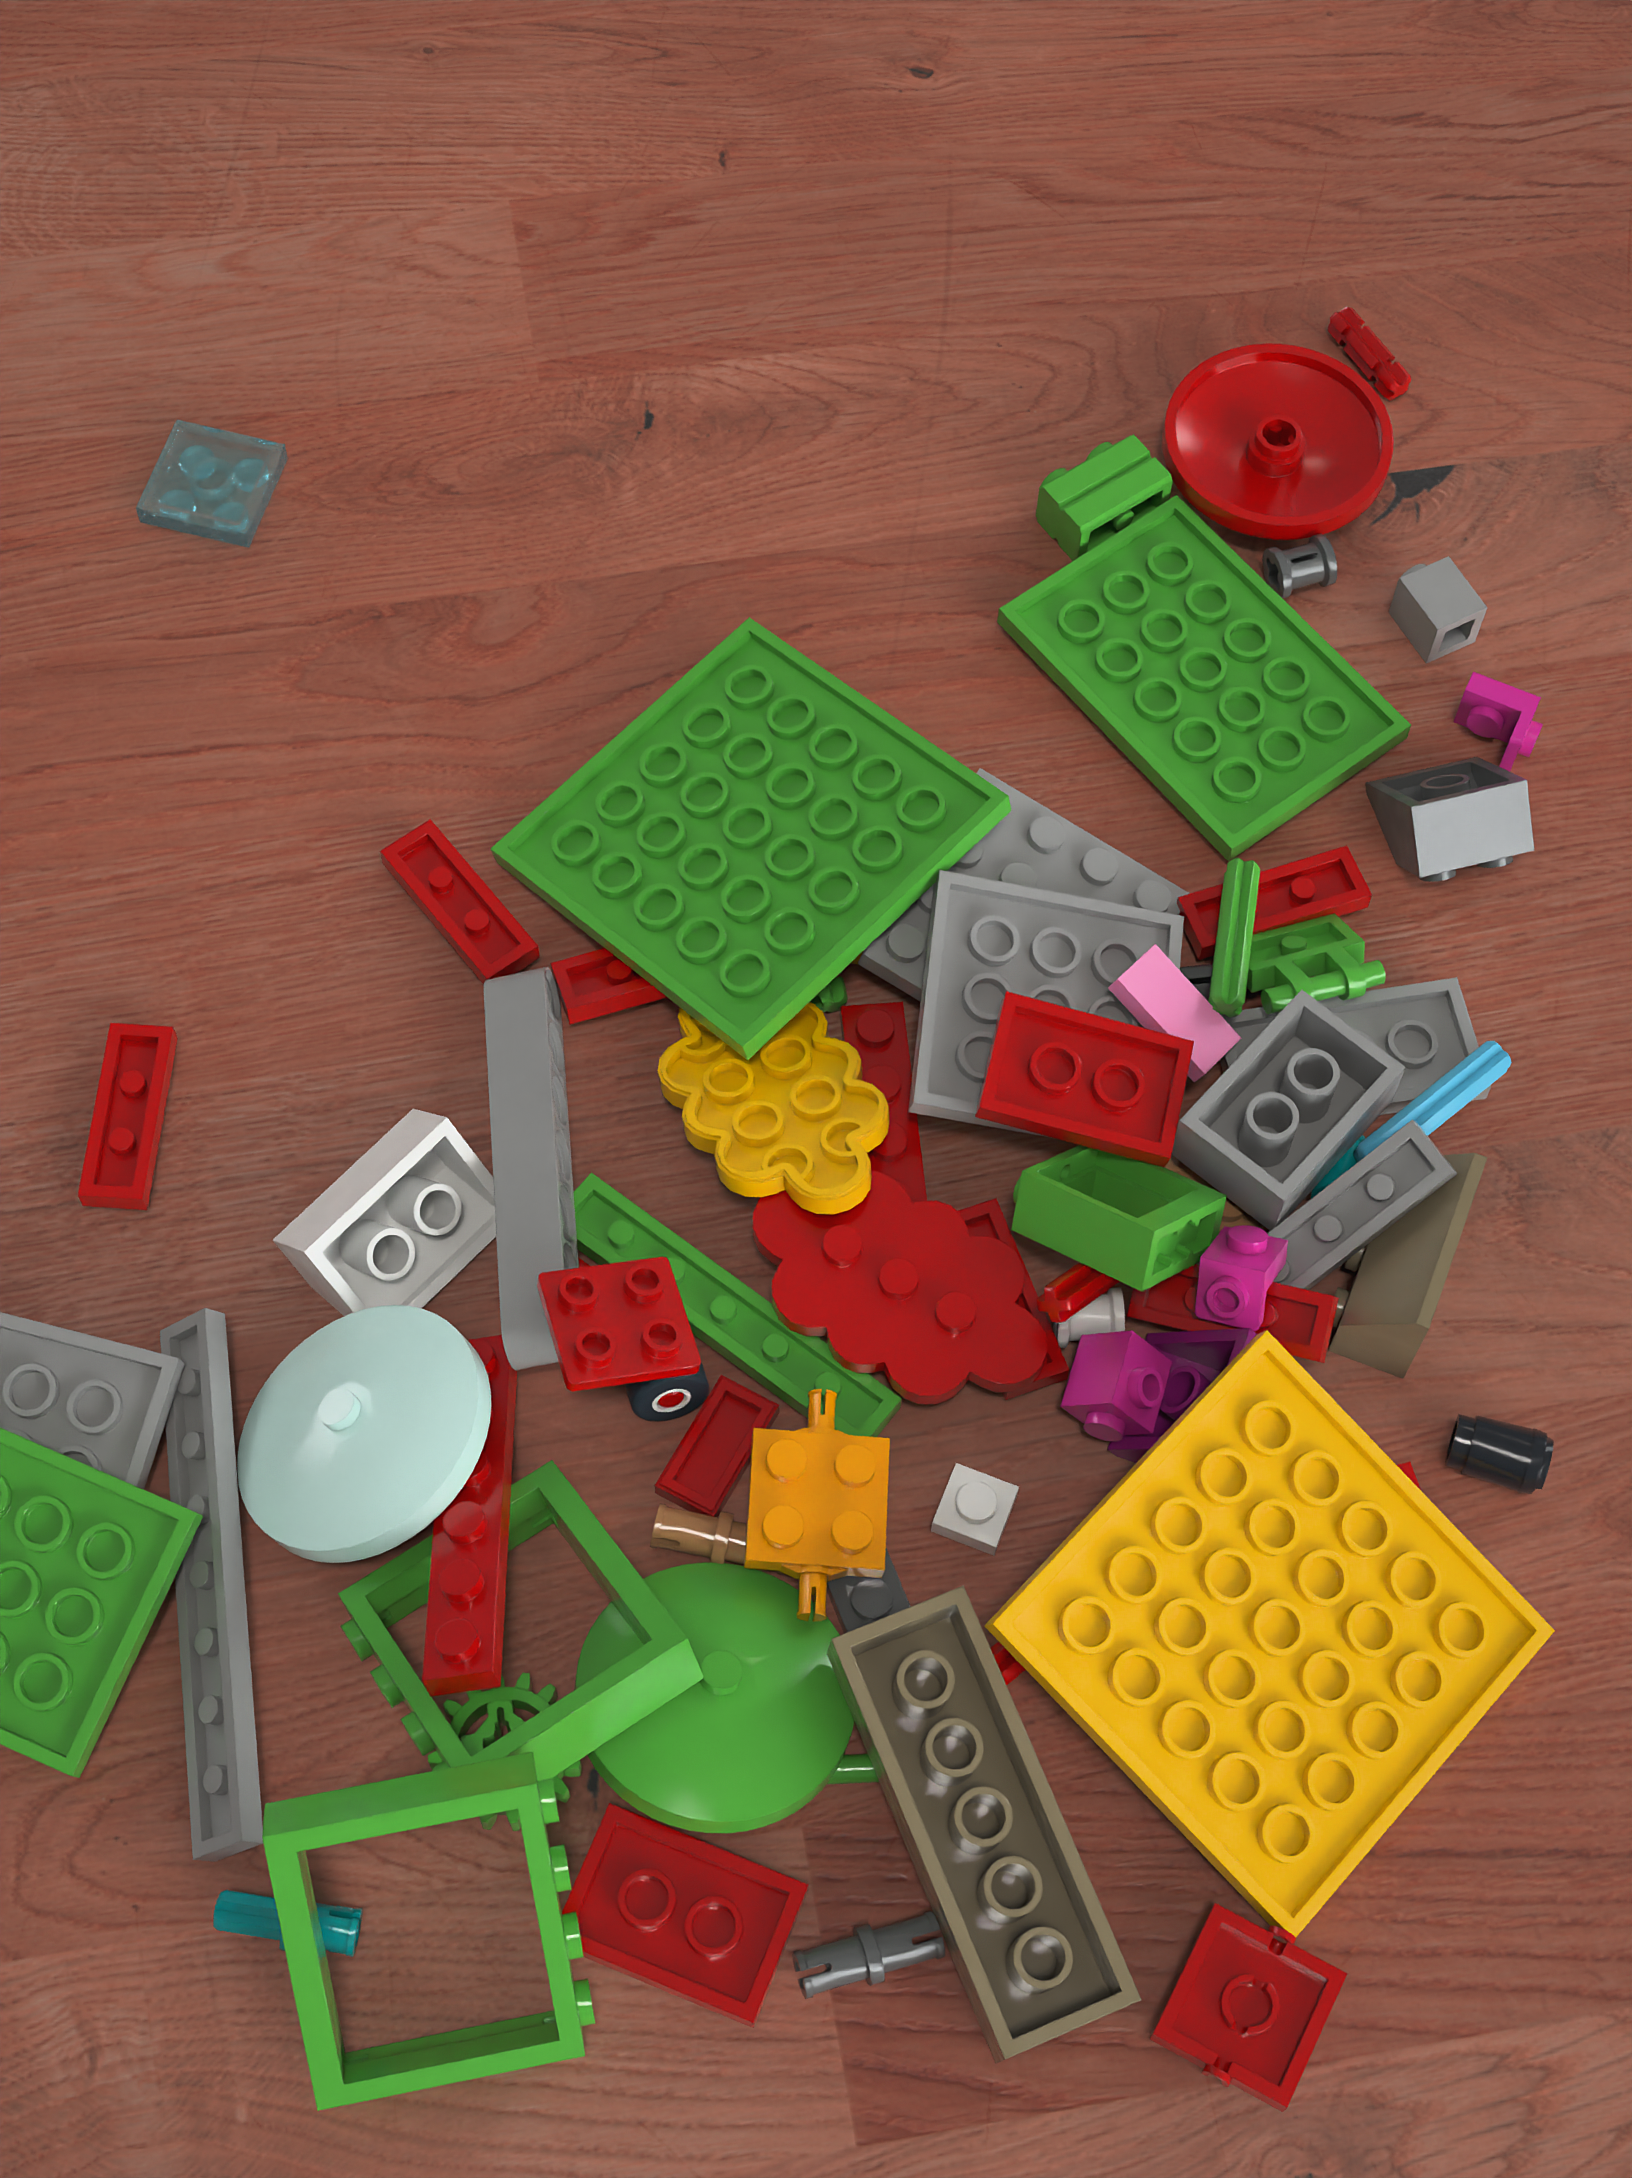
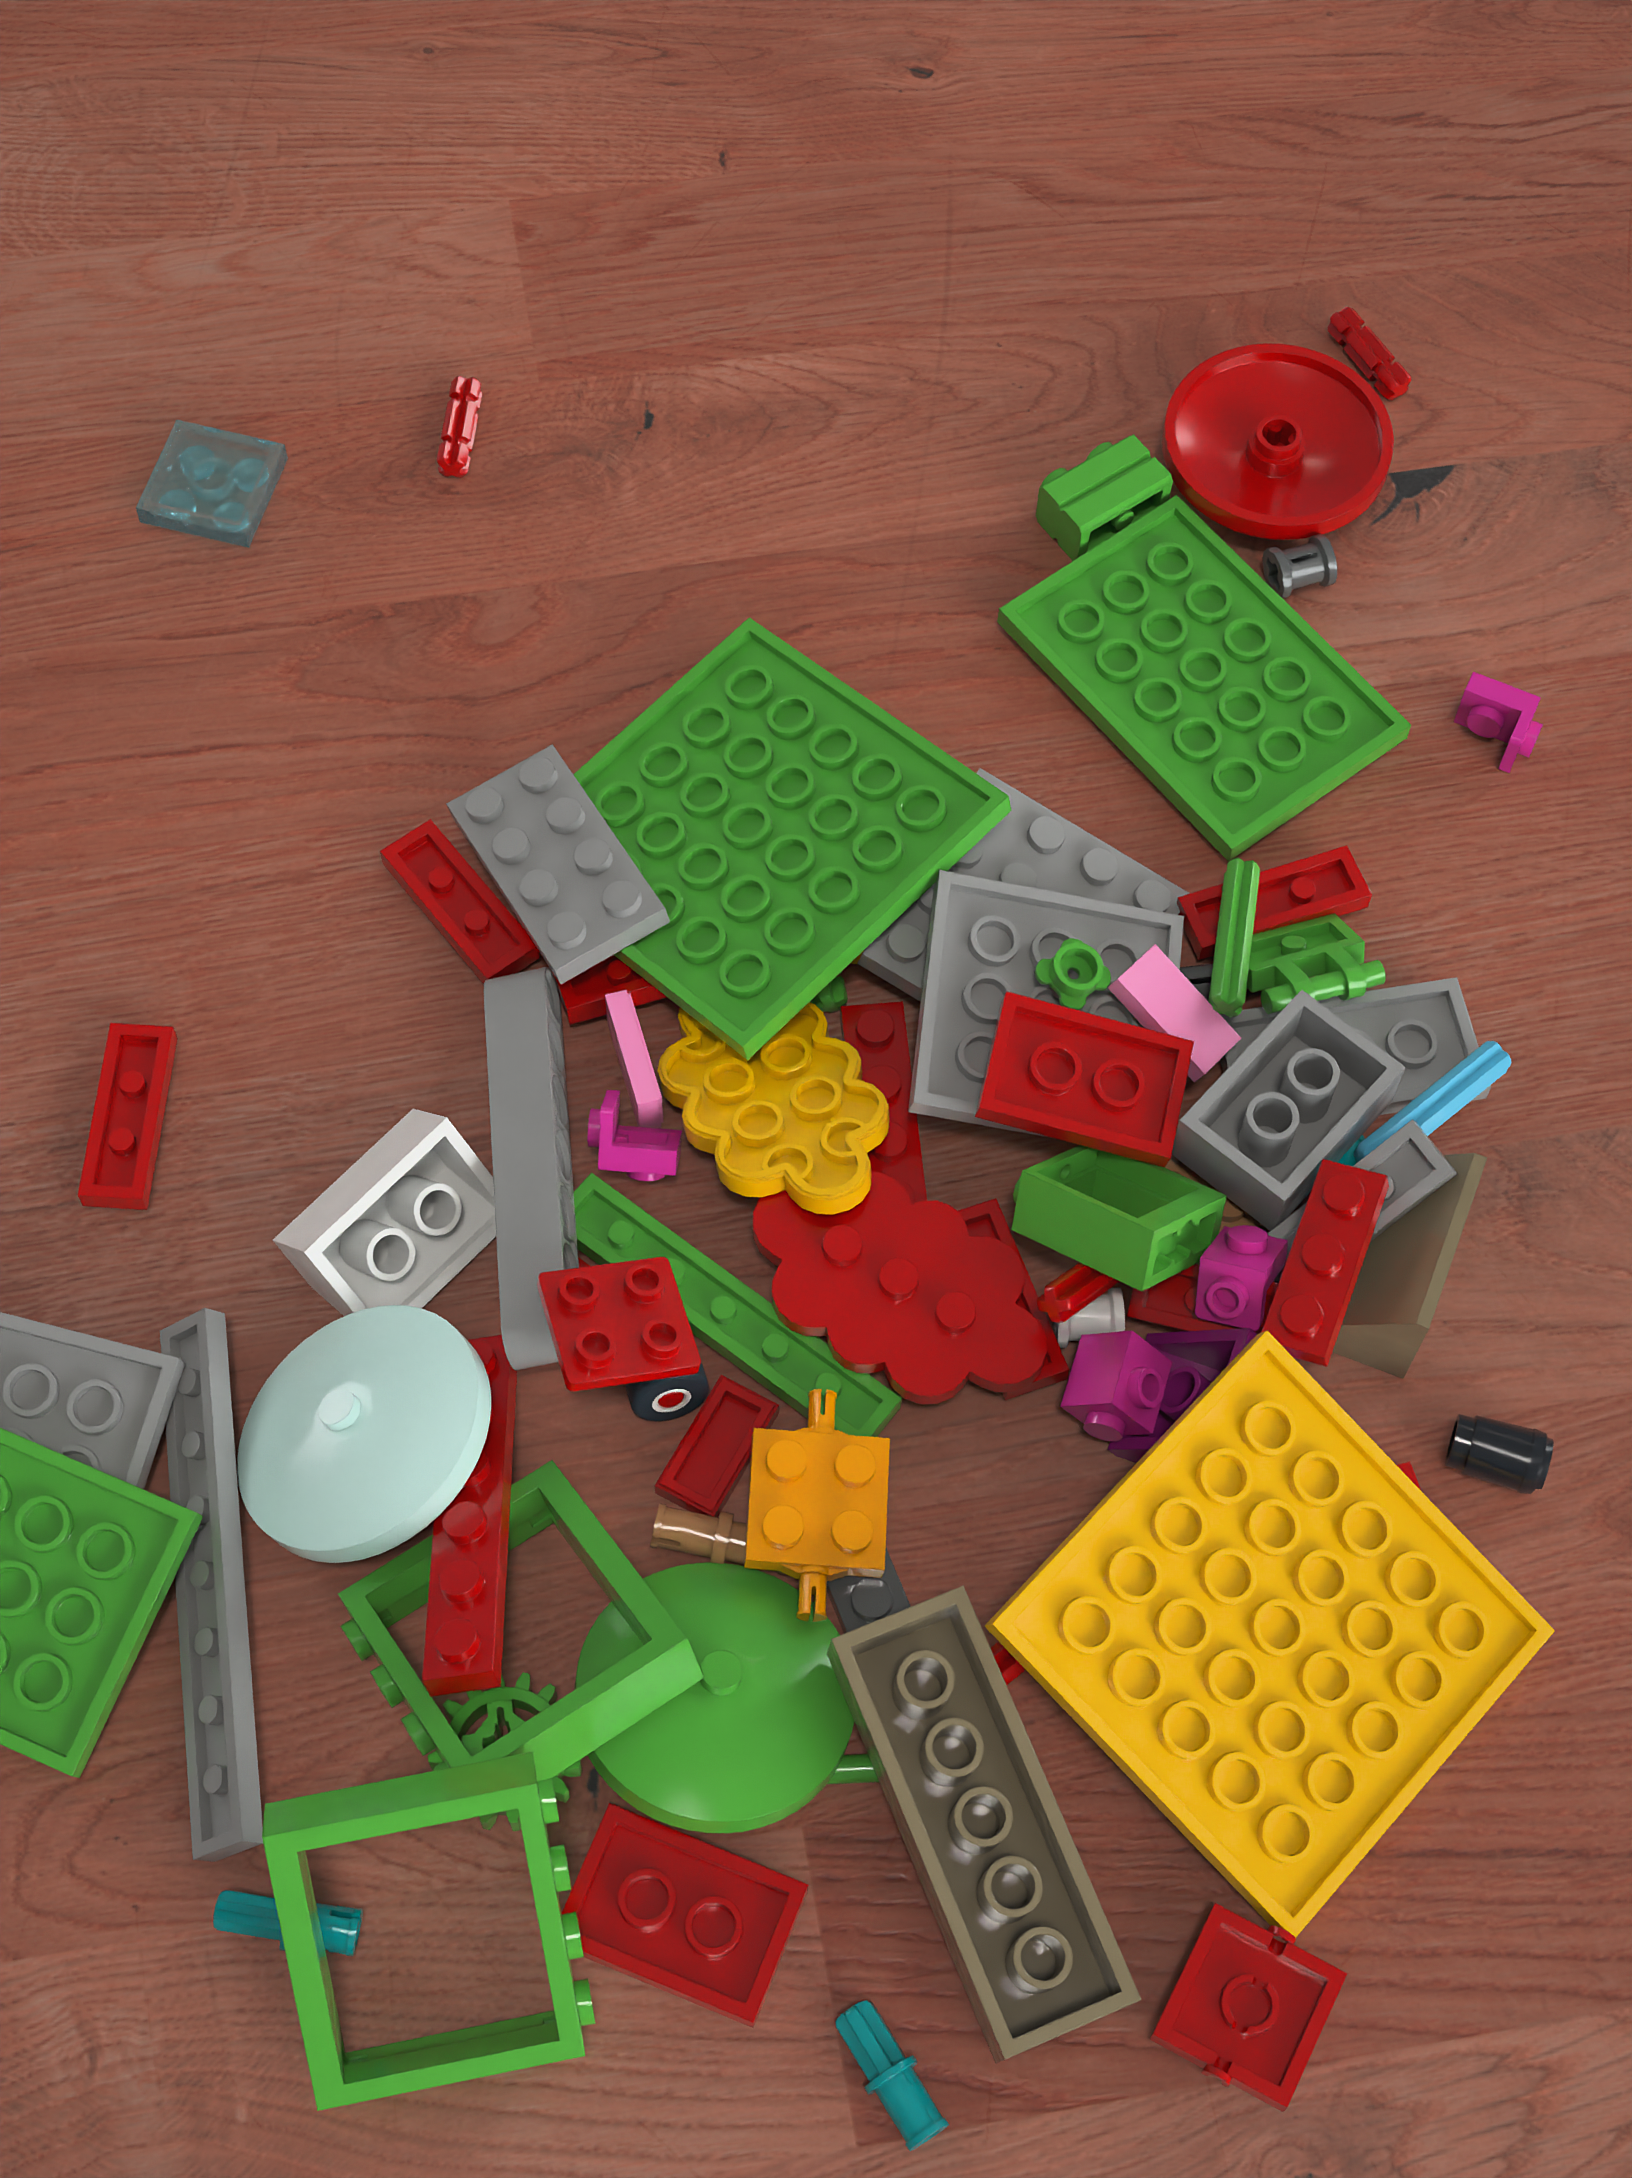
(459, 427): none -> red axle
(558, 864): none -> light grey plate
(634, 1059): none -> bright pink tile
(638, 1151): none -> dark pink bracket
(868, 1954): dark grey pin -> none
(890, 2074): none -> teal axle
(975, 1509): white plate -> none
(1085, 962): none -> bright green plate
(1325, 1260): none -> red plate
(1437, 609): light grey brick -> none
(1453, 817): slope -> none

